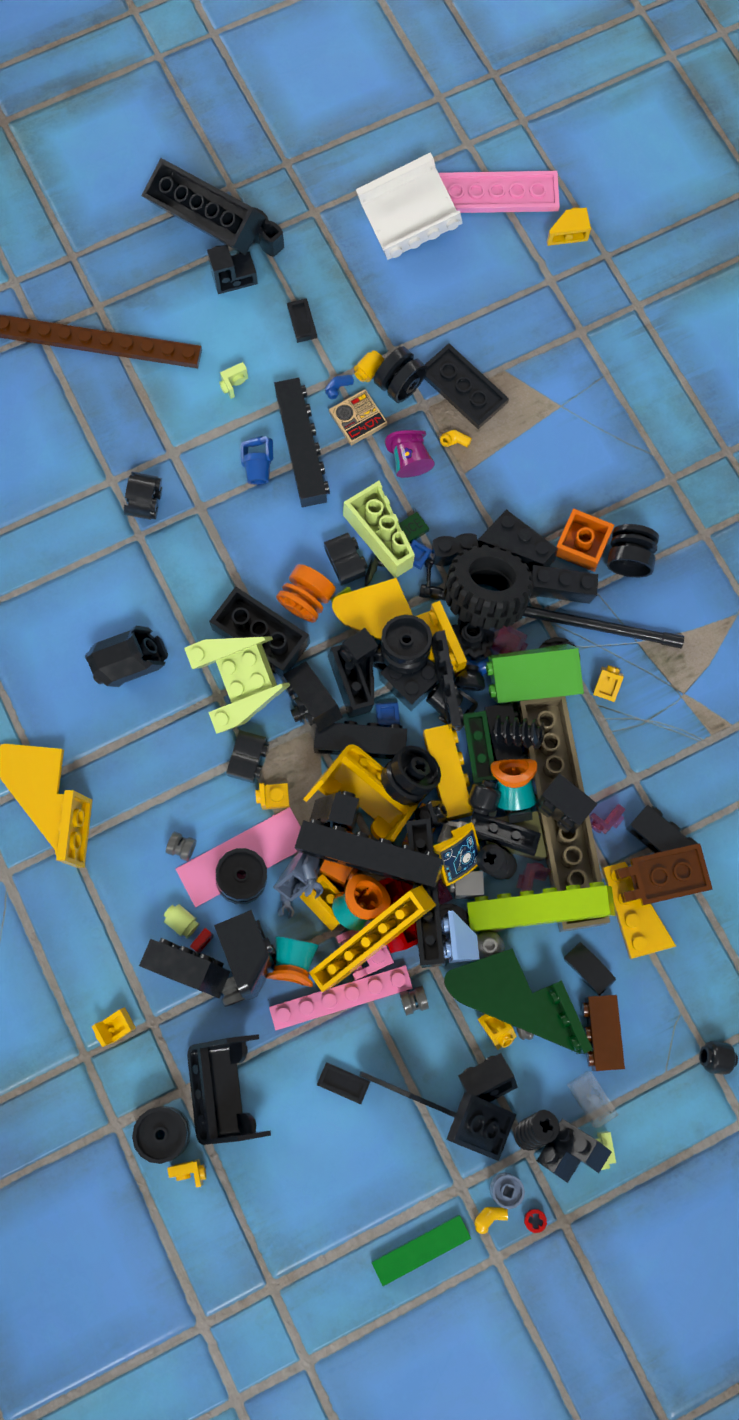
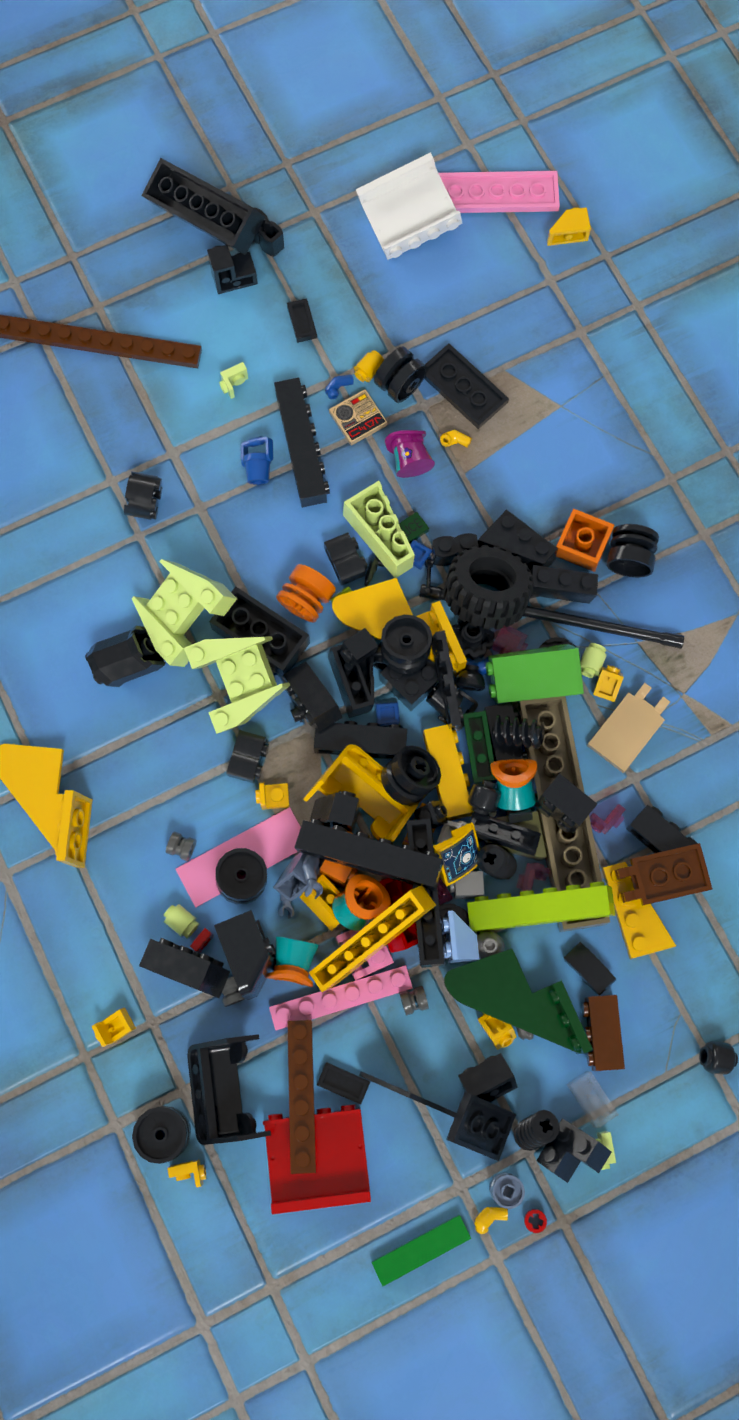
(177, 607): none -> yellowish green wedge
(301, 1097): none -> reddish brown plate
(340, 1163): none -> red panel
(592, 660): none -> yellowish green brick
(628, 729): none -> tan tile

